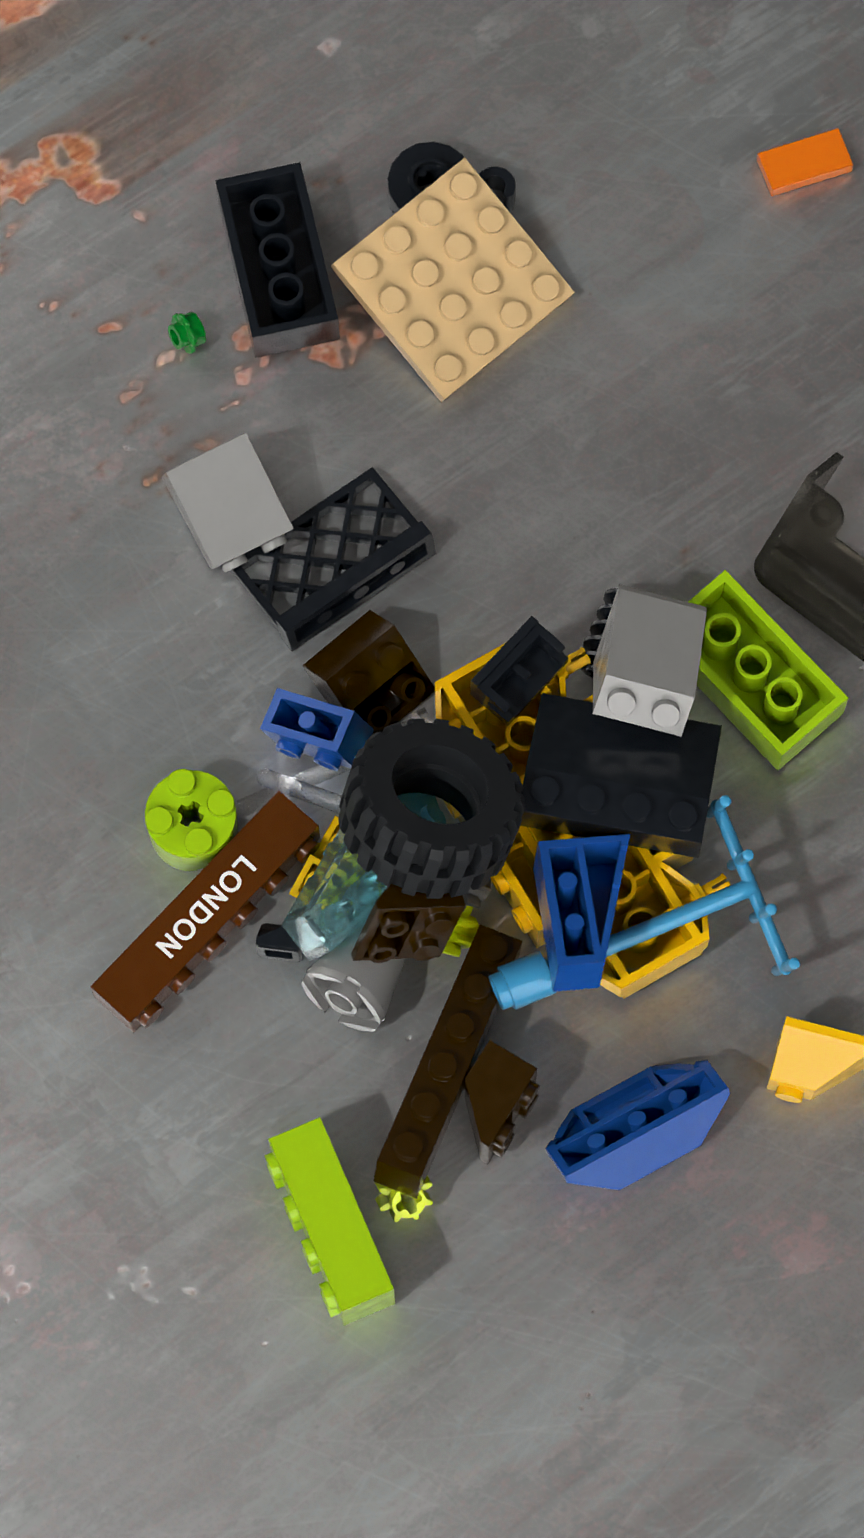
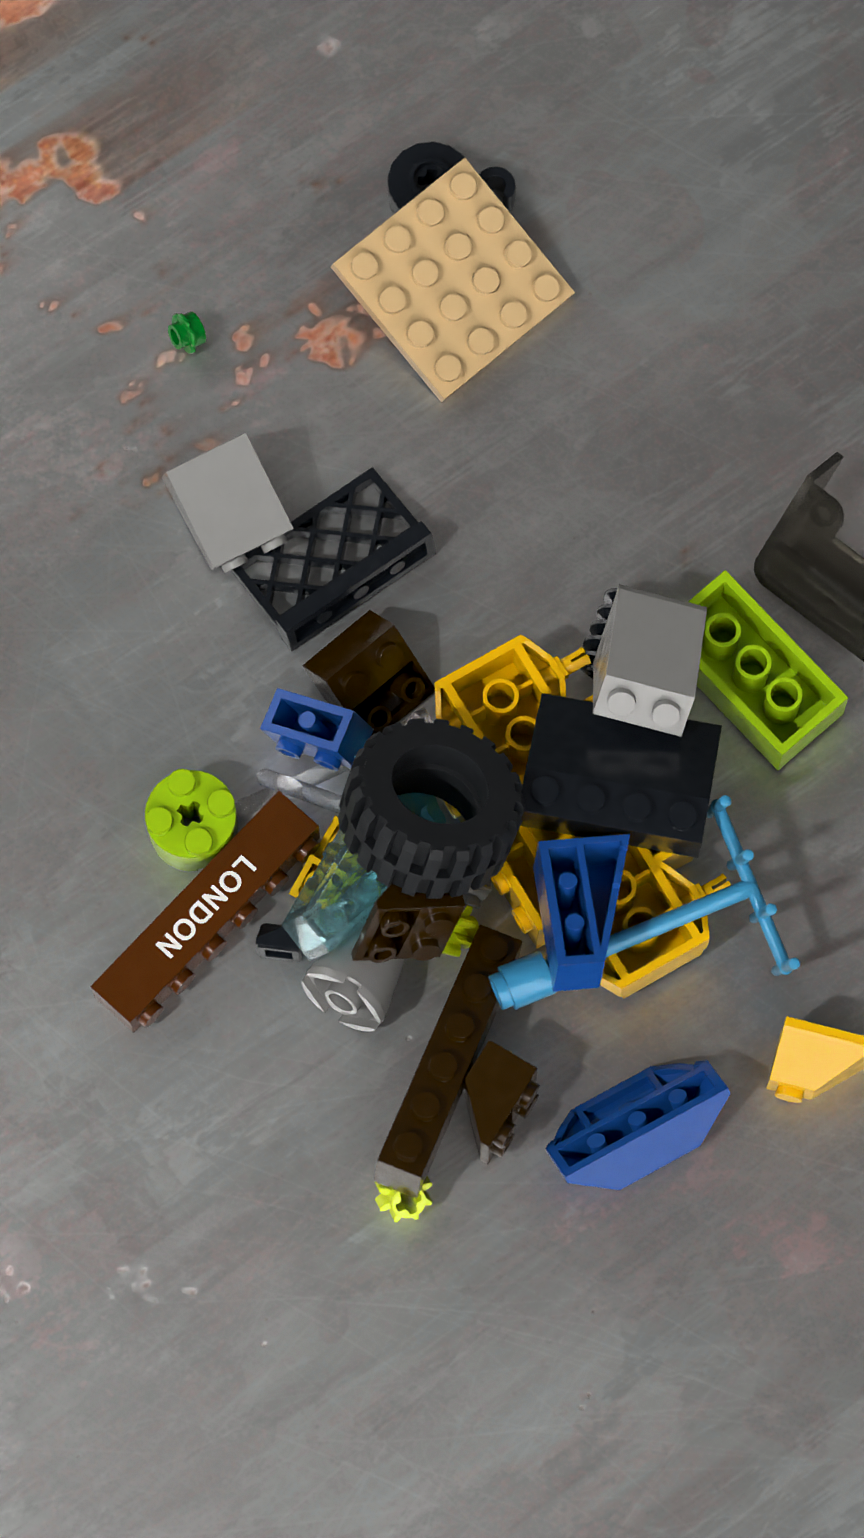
(277, 260): black brick -> none
(332, 1221): lime brick -> none
(518, 671): black hinge -> none
(804, 162): orange tile -> none

